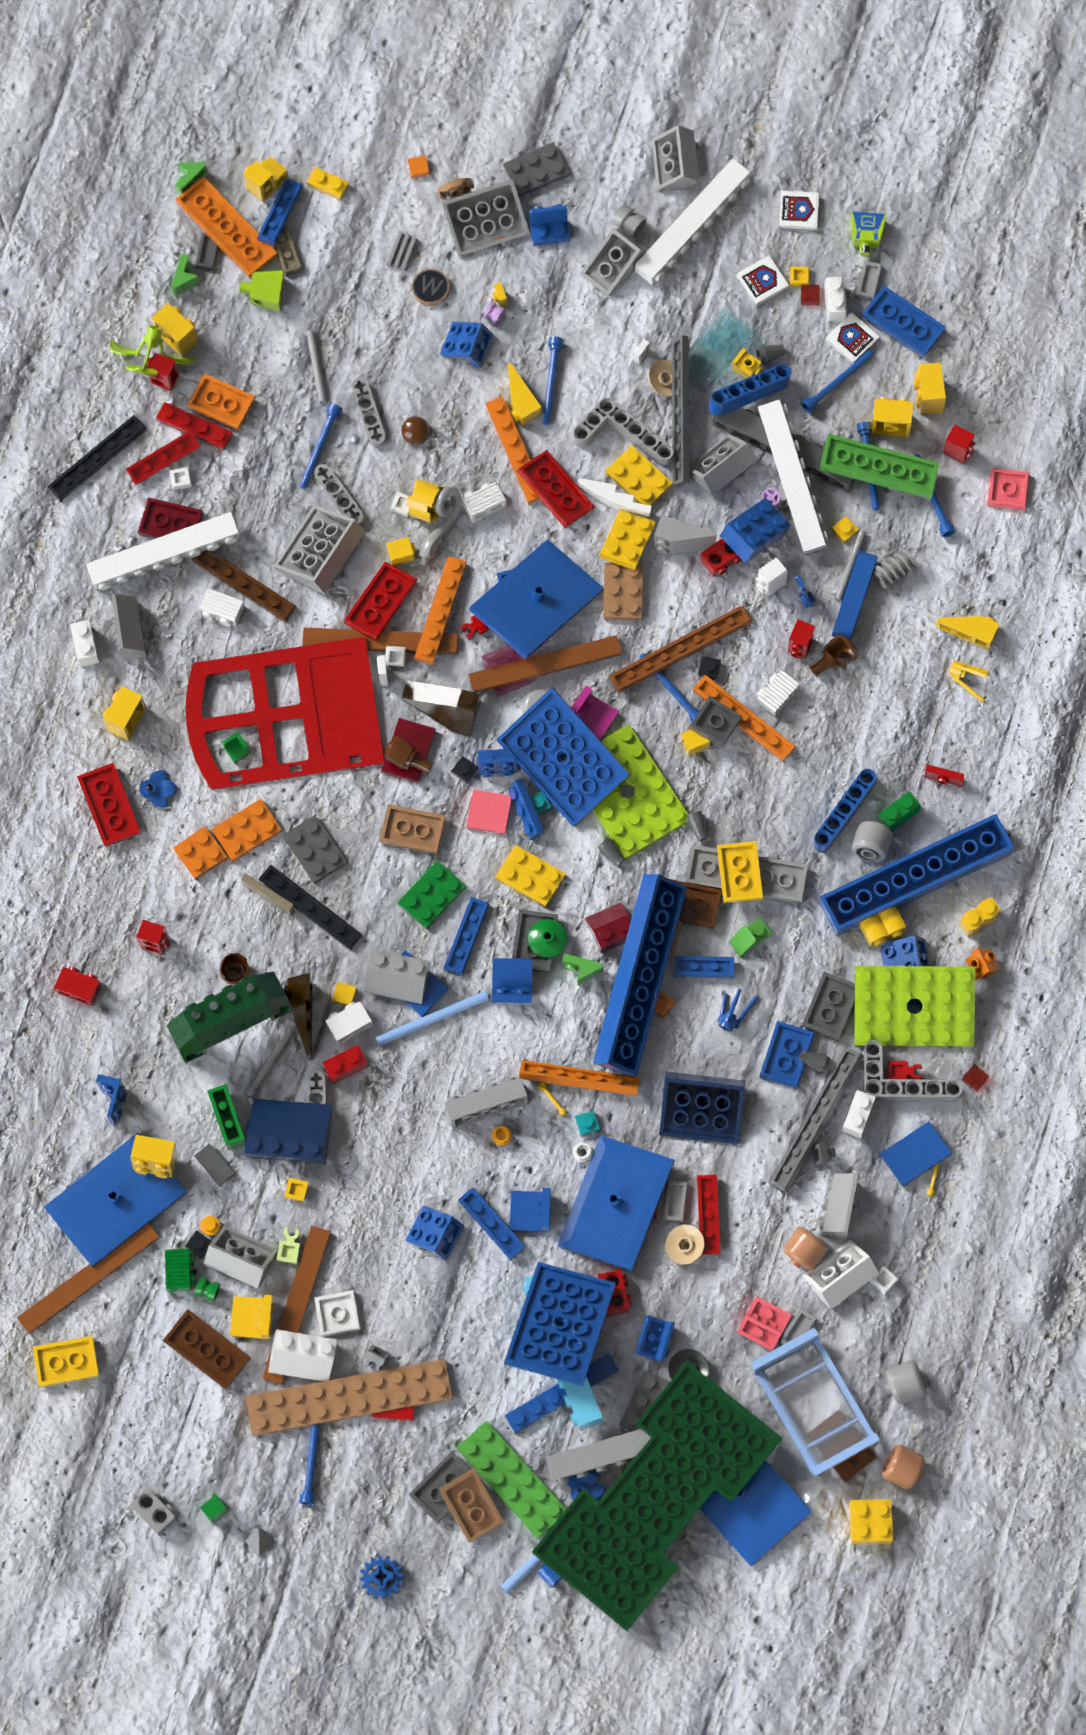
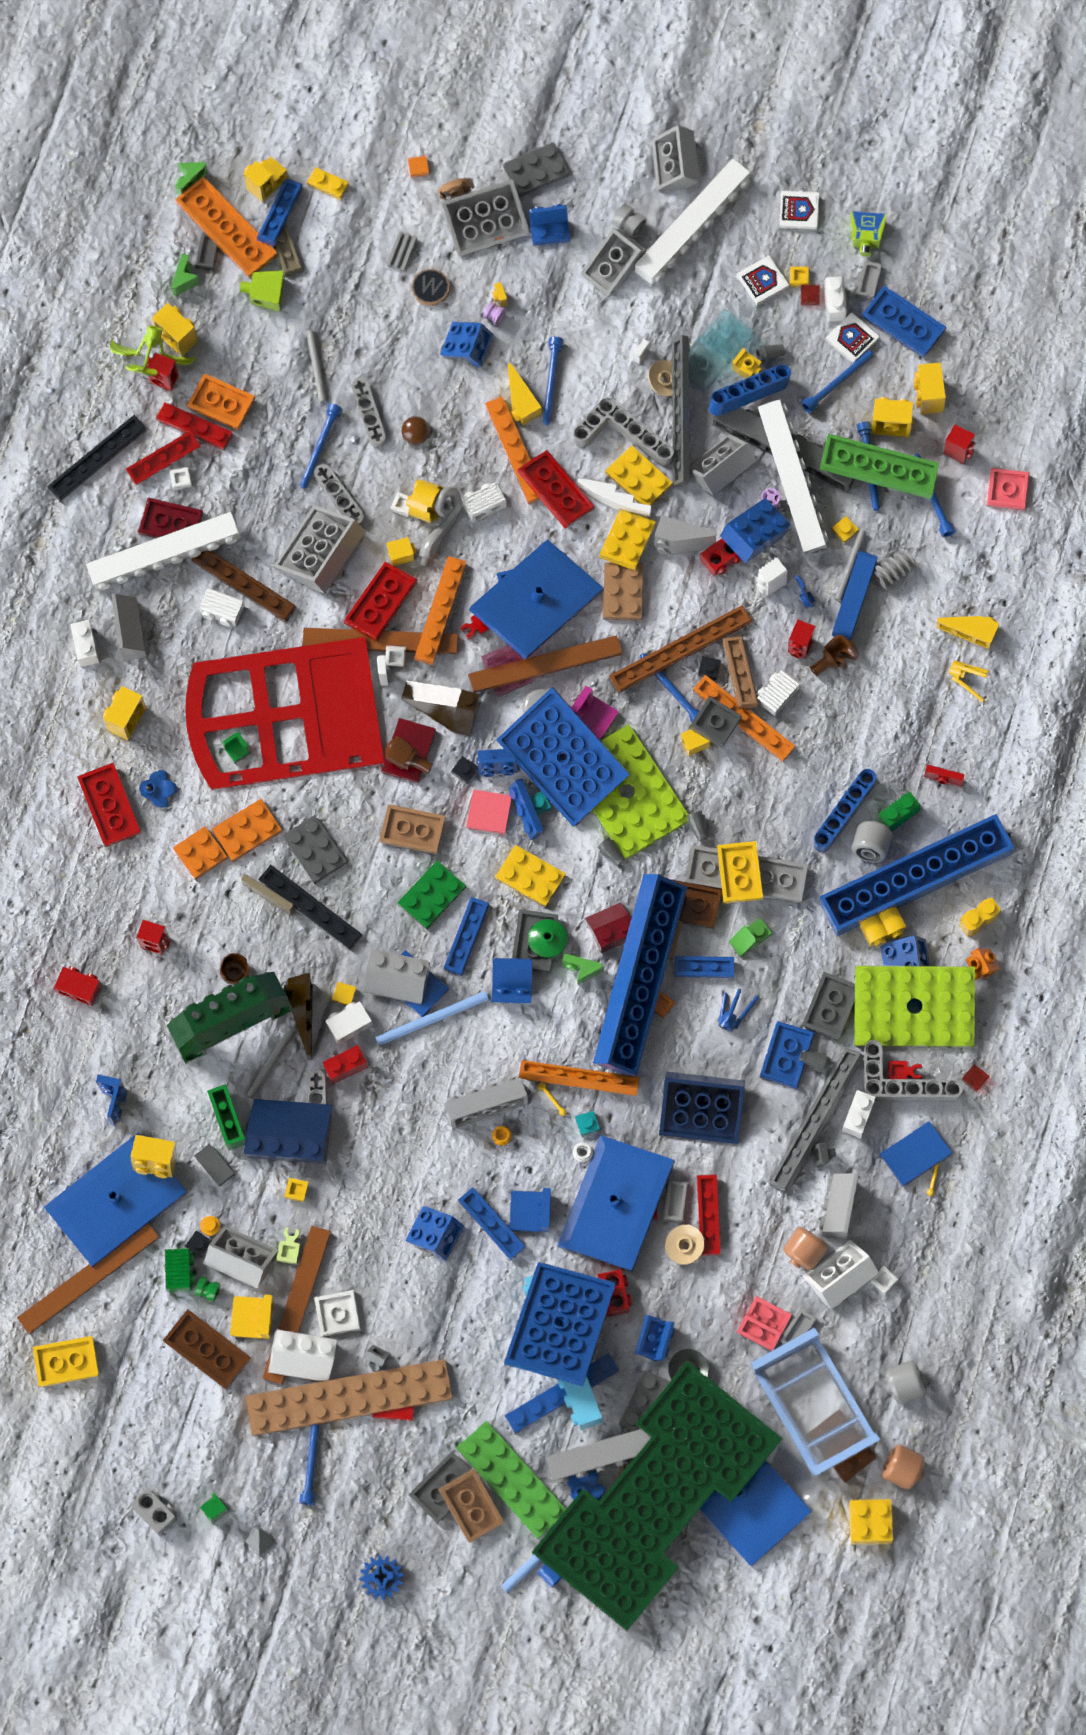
(740, 672): none -> medium nougat tile

